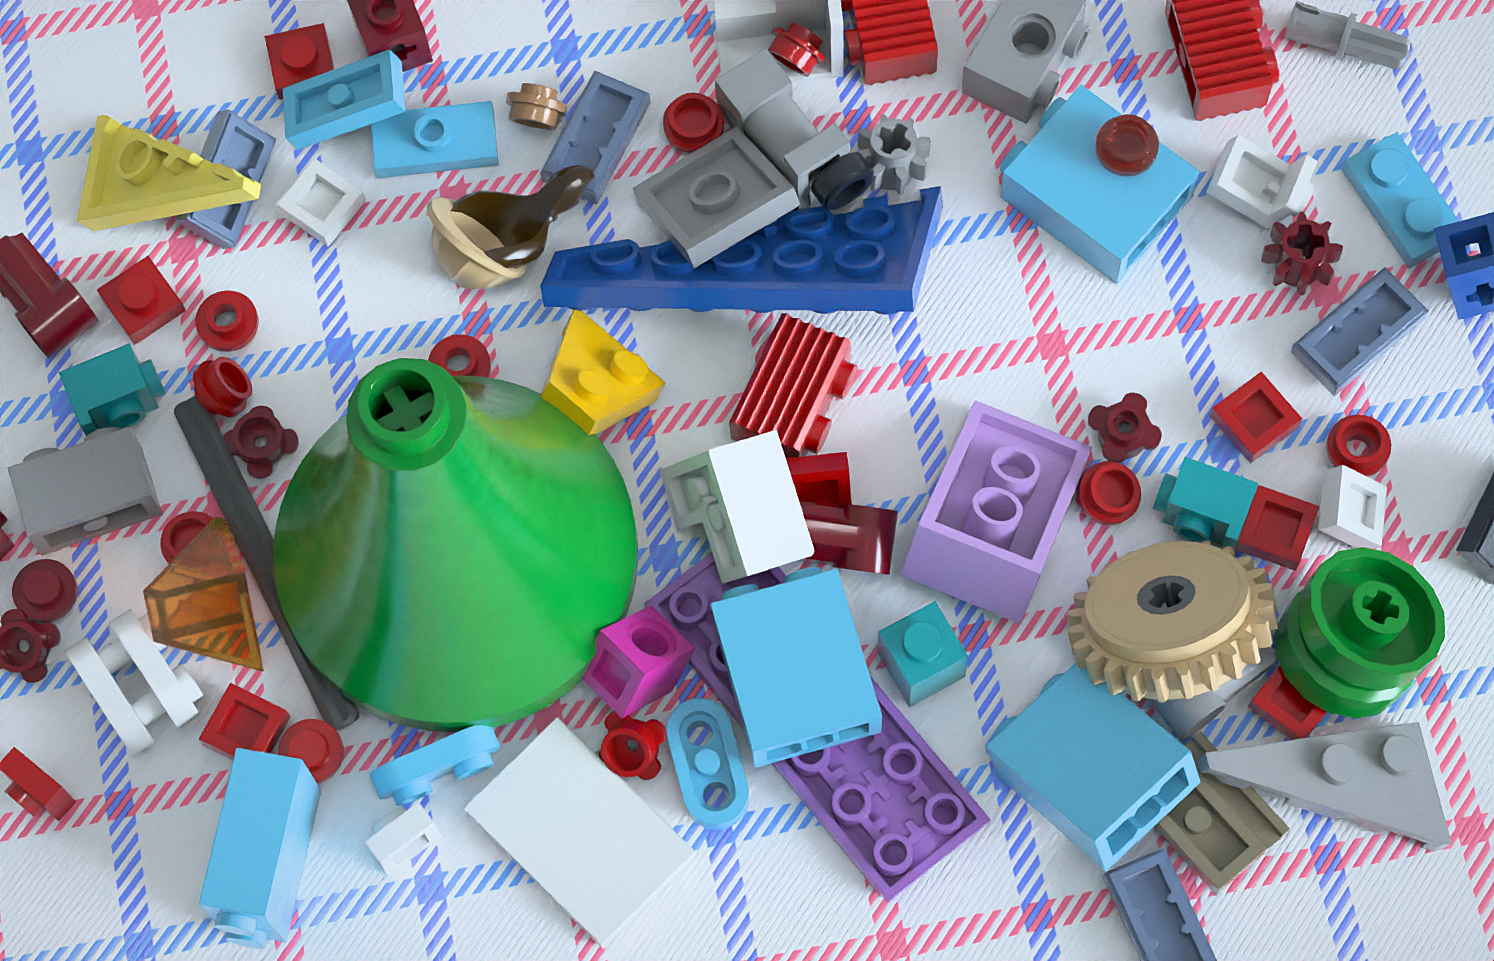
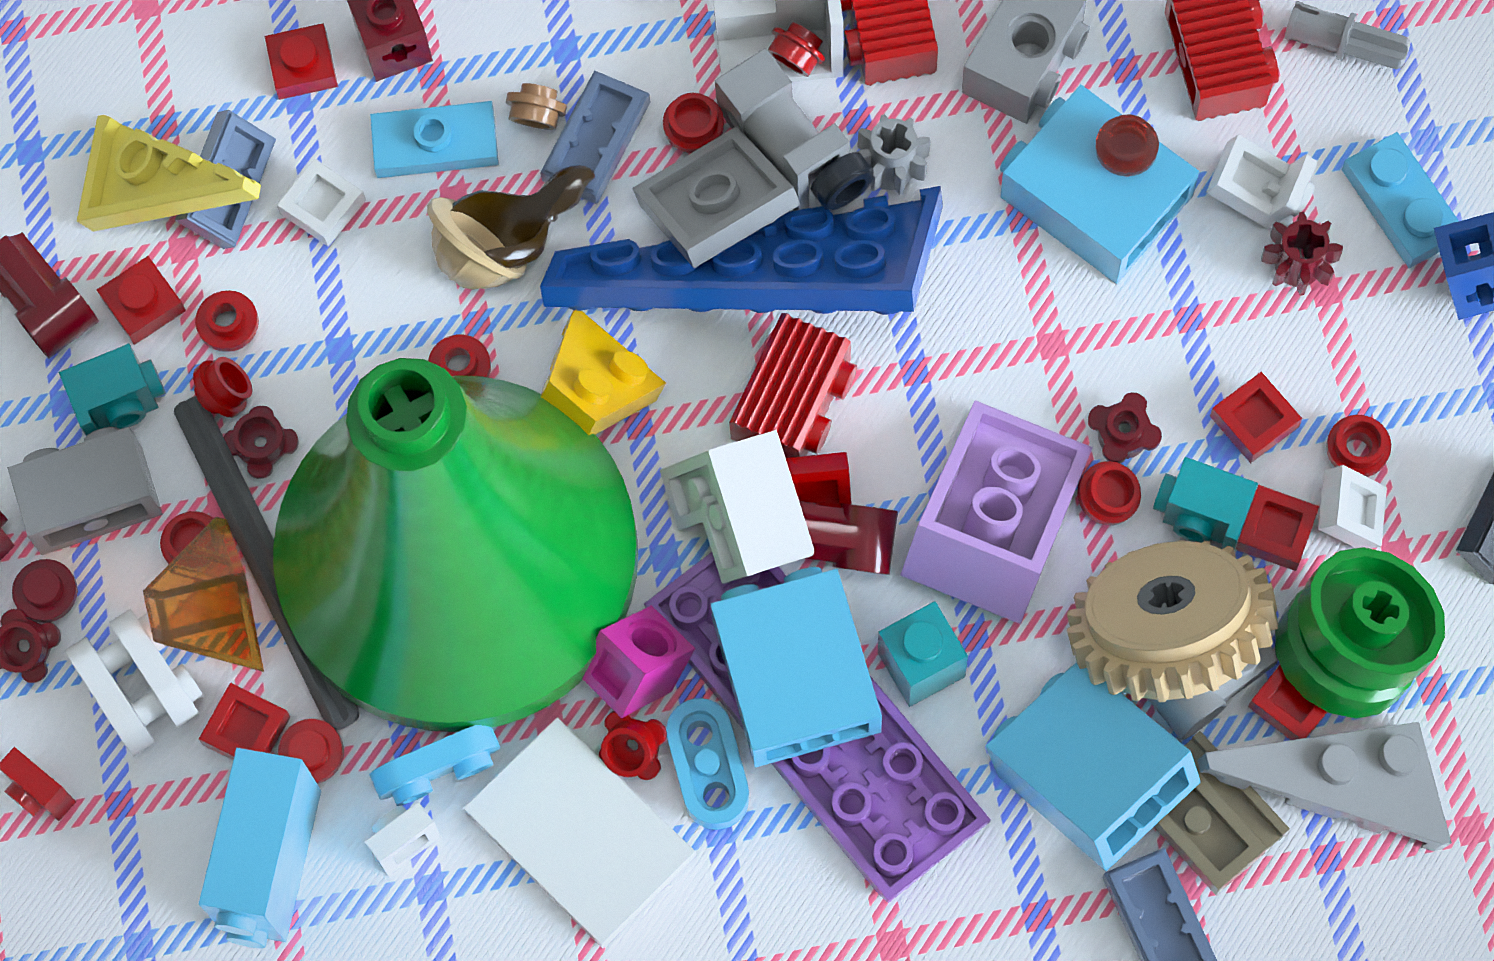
(343, 99): medium azure plate -> none
(1359, 331): sand blue plate -> none

